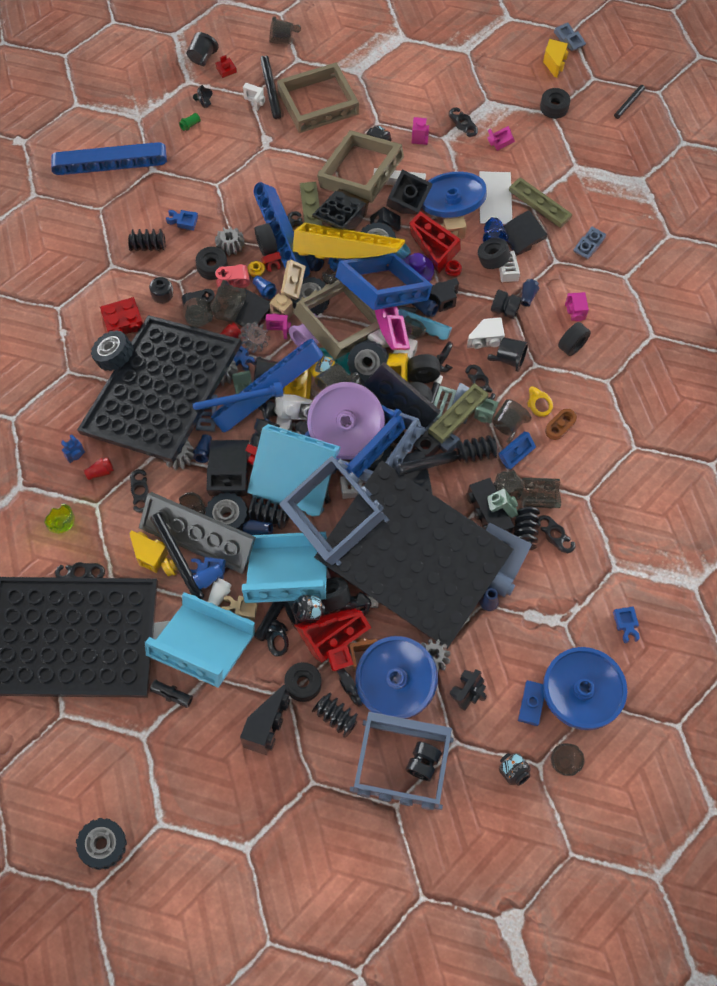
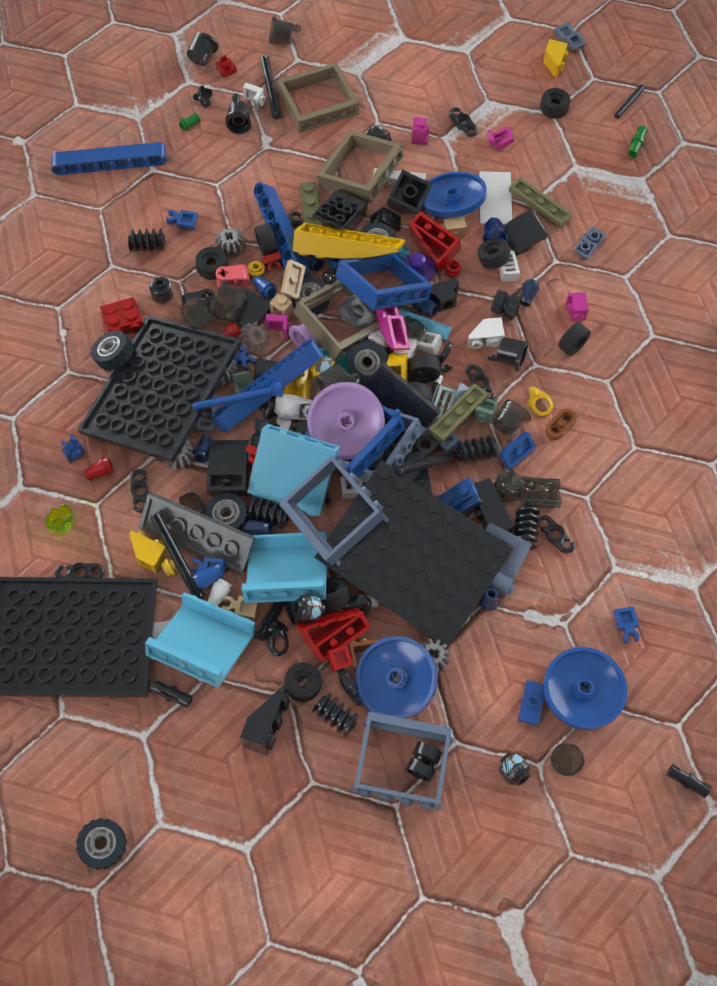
(238, 116): none -> black hat
(356, 312): none -> dark grey tile
(432, 346): none -> white slope
(461, 496): none -> blue plate
(472, 690): black hips -> none
(503, 500): sand green bracket -> none
(637, 141): none -> green pin
(688, 781): none -> black pin

